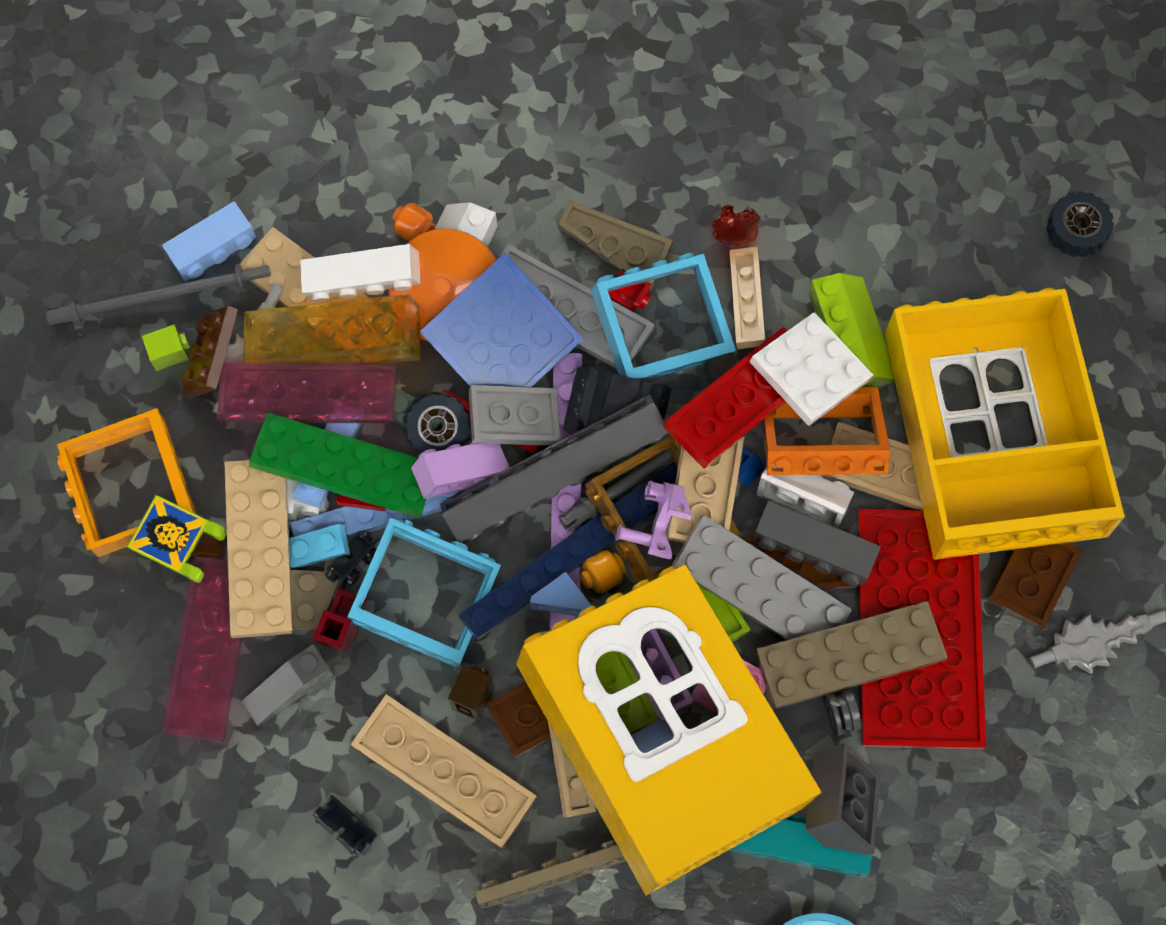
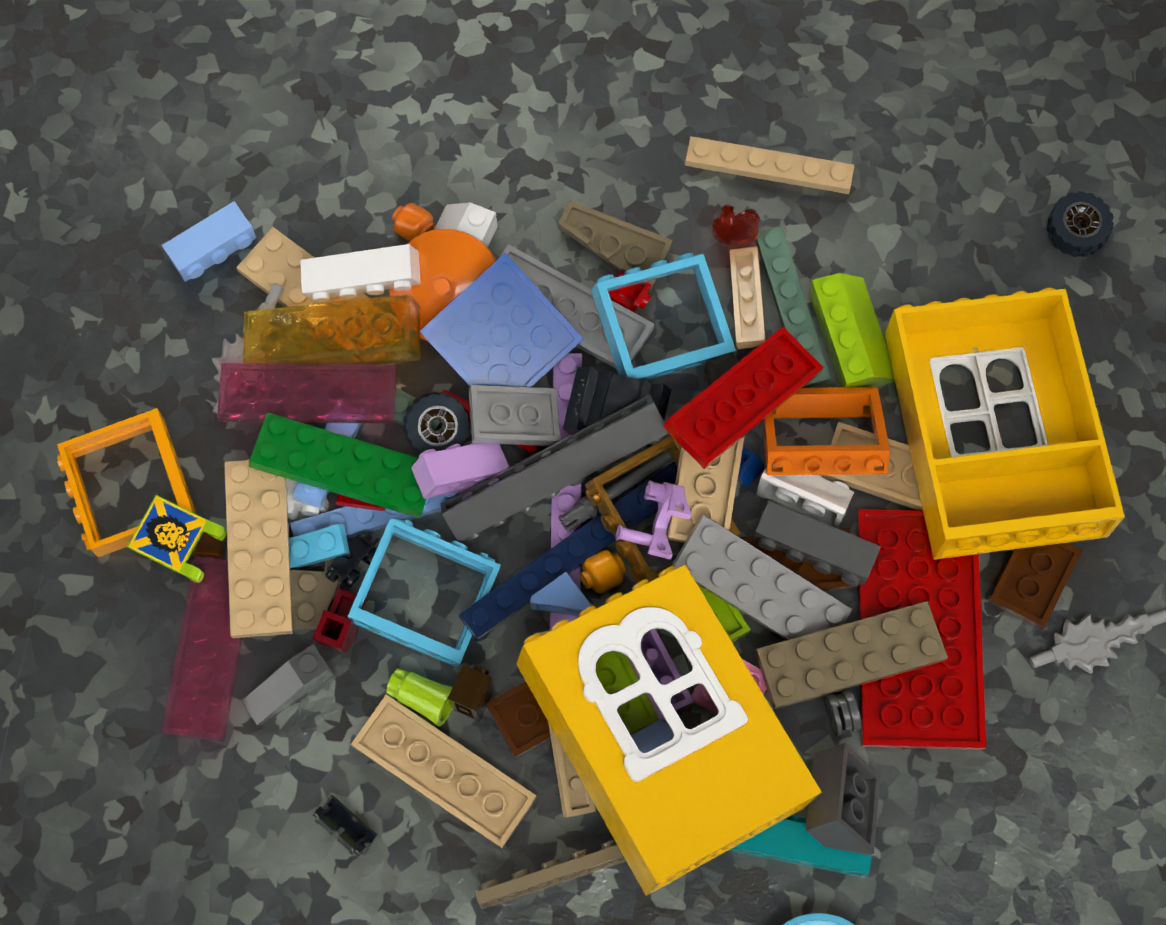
(77, 311): dark grey bar -> none
(166, 347): lime brick -> none
(208, 352): reddish brown plate -> none
(421, 695): none -> lime plant
(769, 165): none -> tan plate
(789, 296): none -> sand green plate
(811, 368): white plate -> none

